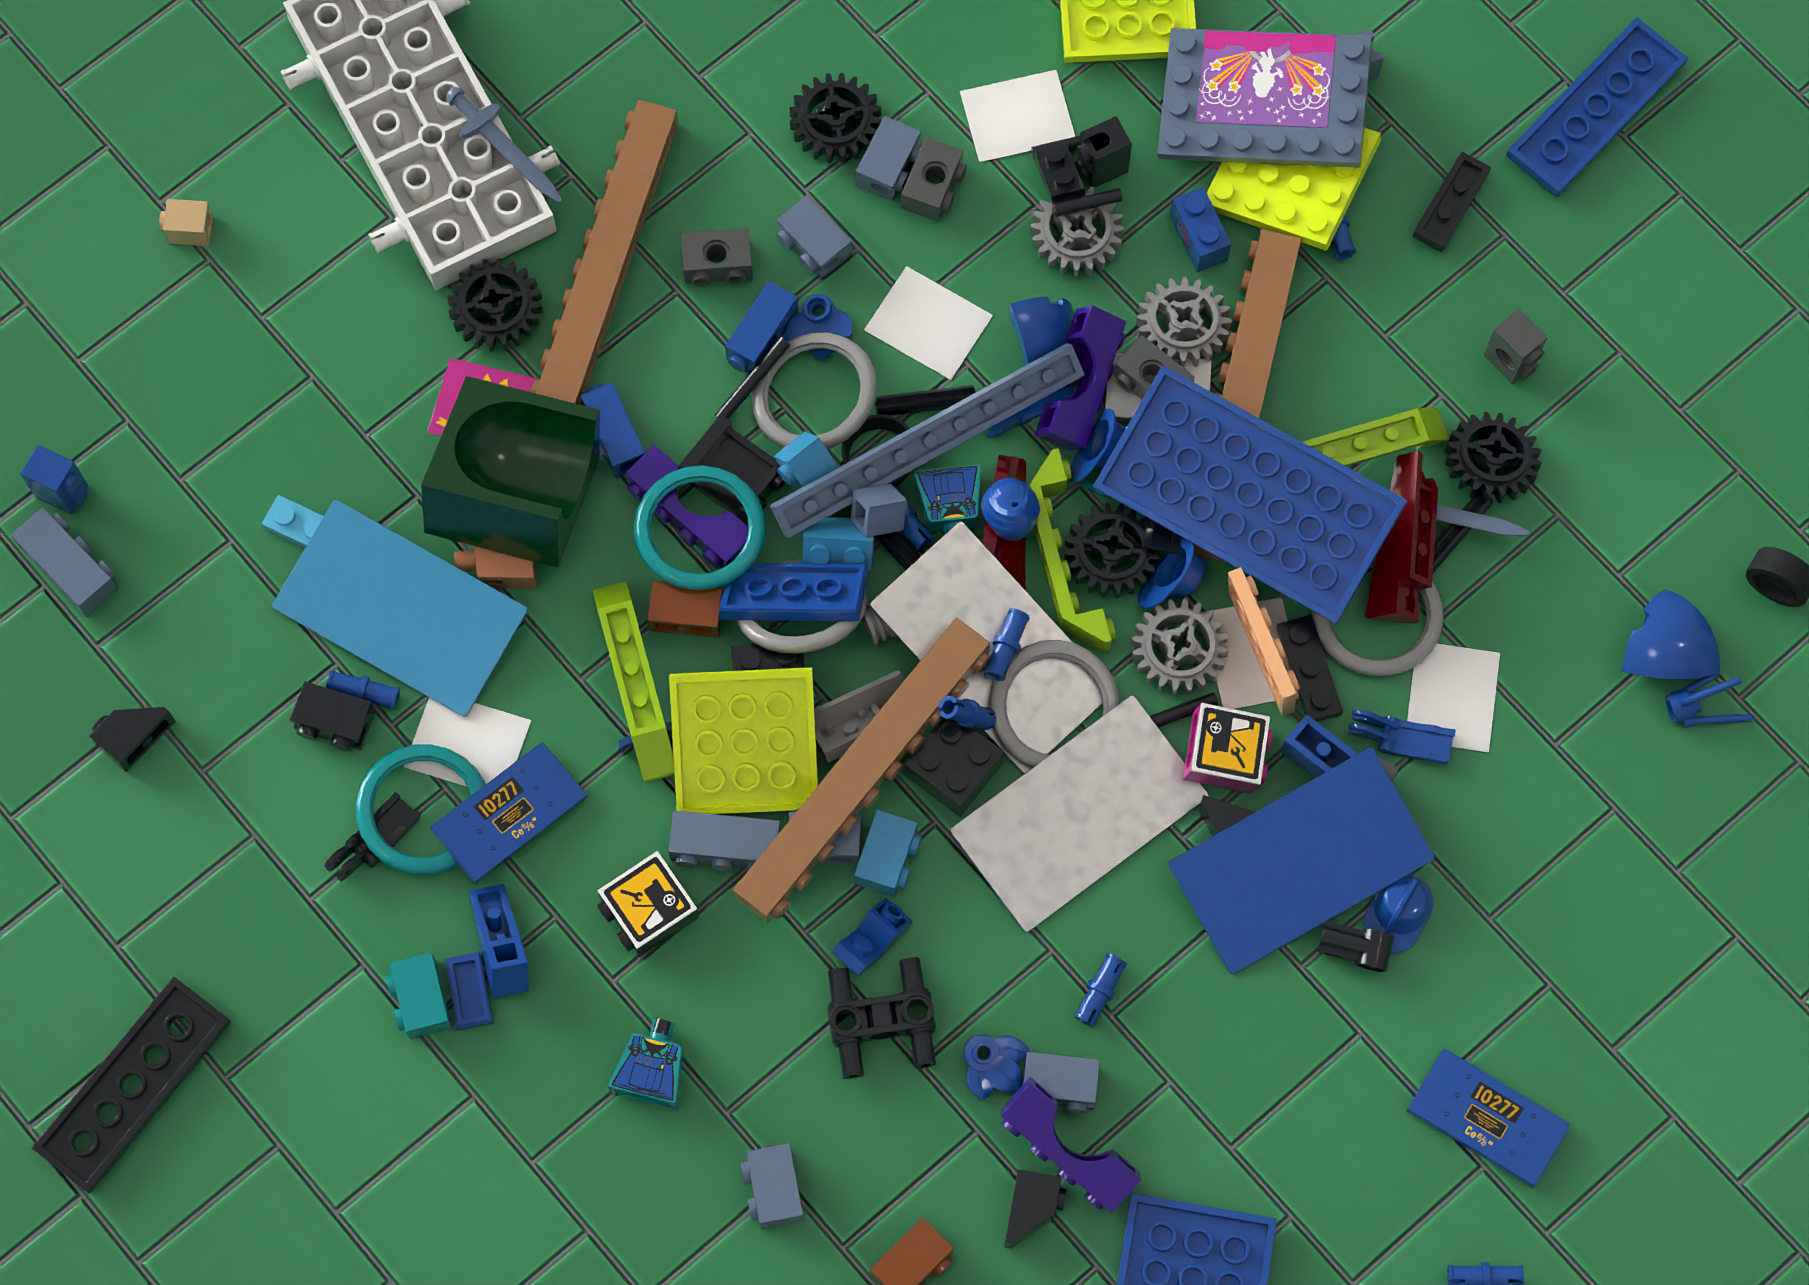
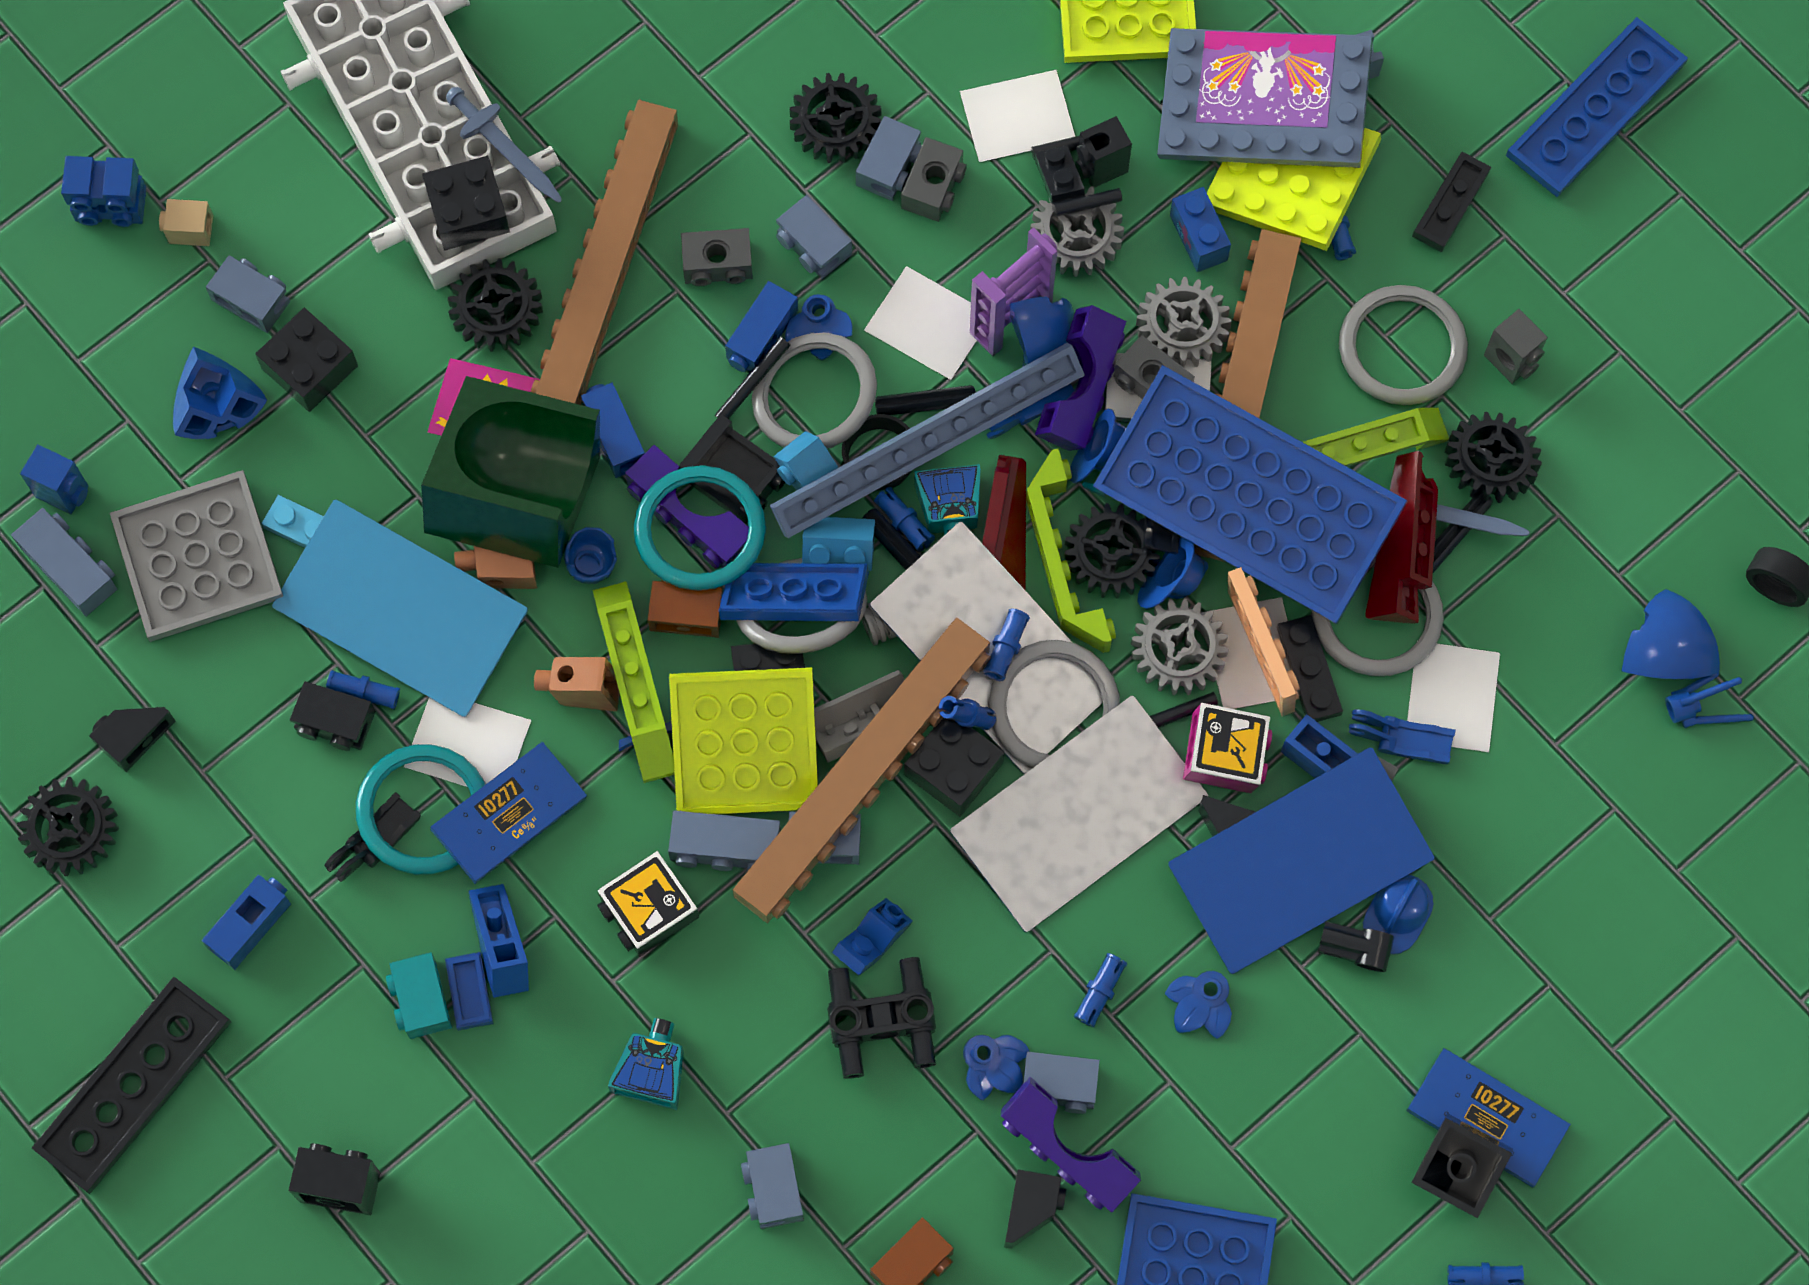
(60, 838): none -> black gear
(104, 190): none -> blue brick
(196, 555): none -> light grey plate
(213, 397): none -> blue brick
(247, 920): none -> blue brick
(248, 293): none -> sand blue brick
(306, 359): none -> black brick
(334, 1179): none -> black brick
(466, 203): none -> black brick
(580, 682): none -> nougat torso
(590, 555): none -> blue hair
(878, 510): sand blue brick -> none
(886, 853): dark azure brick -> none
(1010, 508): blue hair -> none
(1025, 279): none -> medium lavender fence
(1197, 1007): none -> blue plate
(1392, 395): none -> light grey wedge
(1462, 1165): none -> black slope

